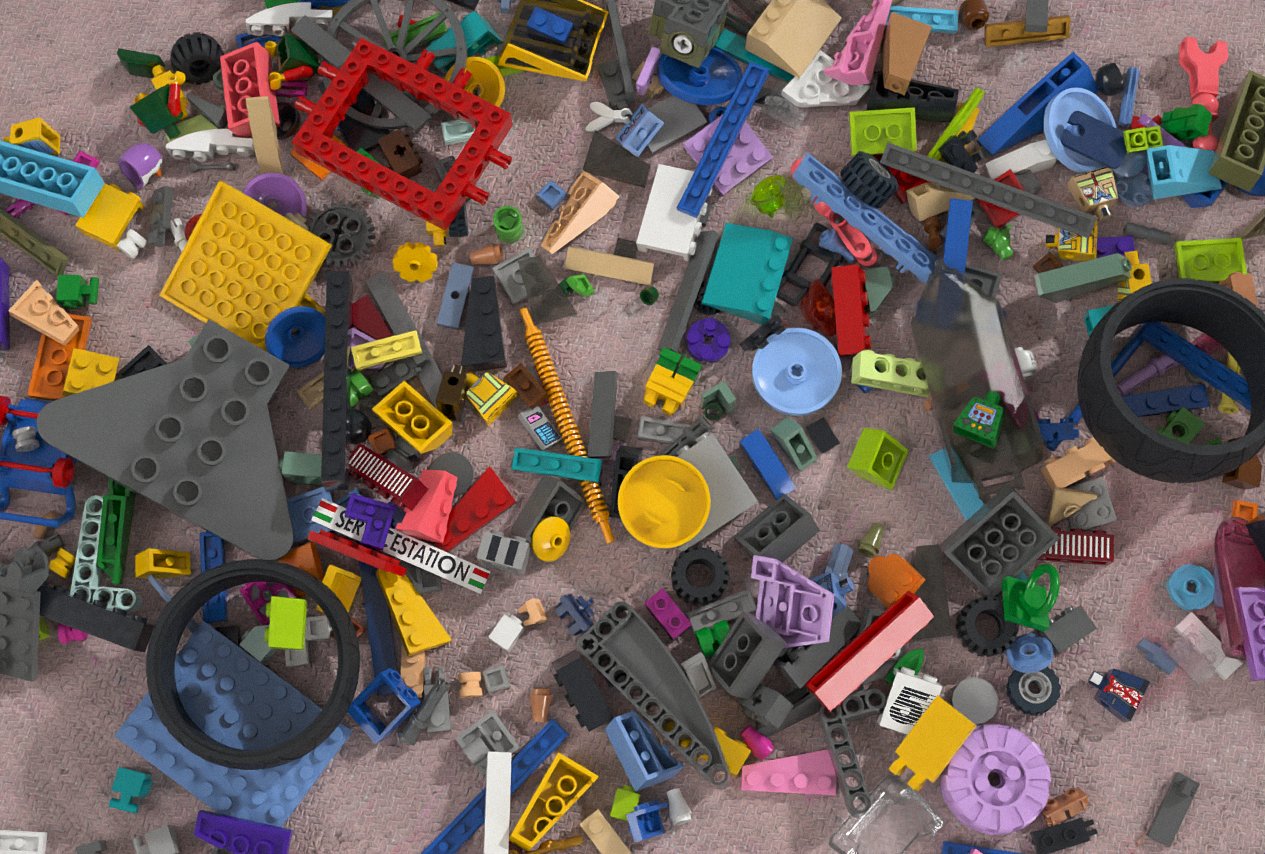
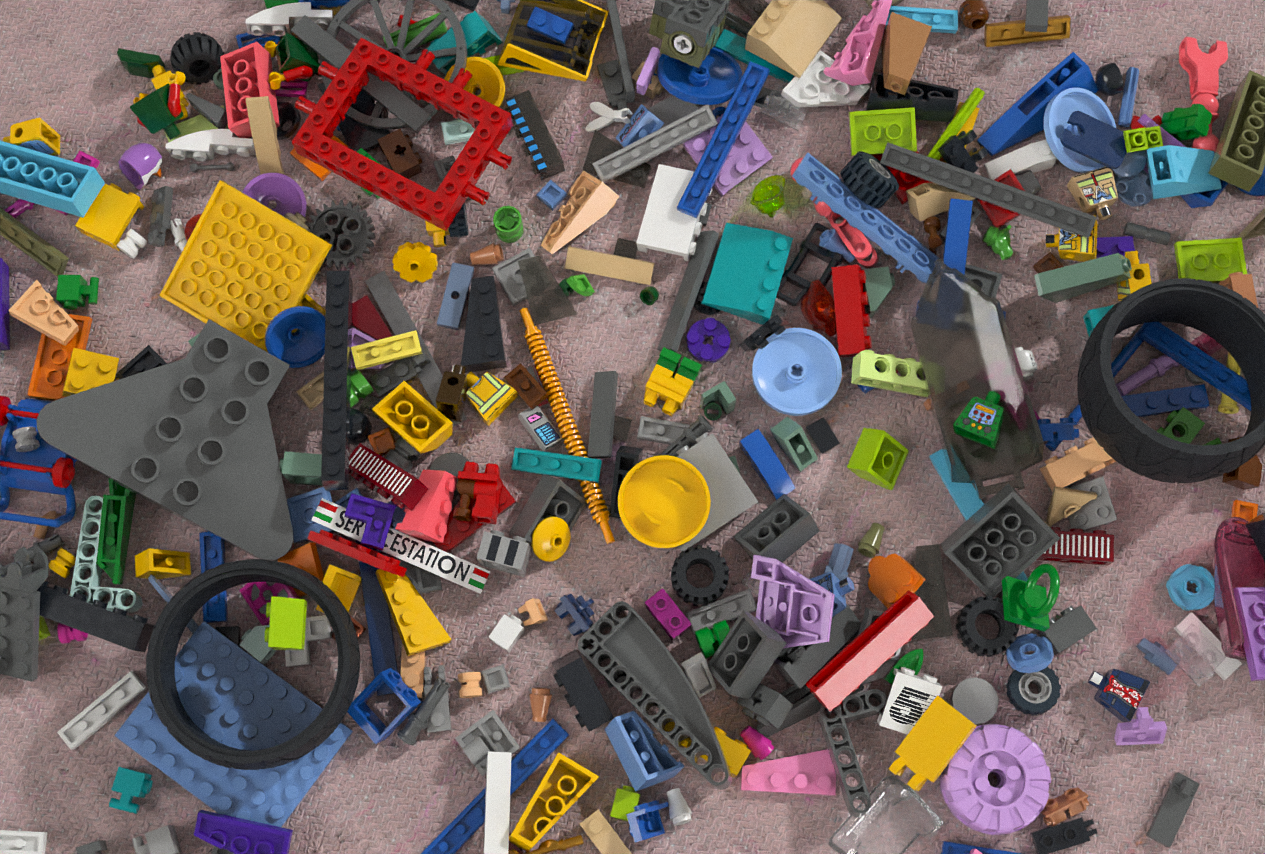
(102, 710): none -> white tile
(480, 486): none -> red hips
(535, 136): none -> clear smoke brick
(655, 144): none -> light grey tile
(1140, 730): none -> lavender hinge

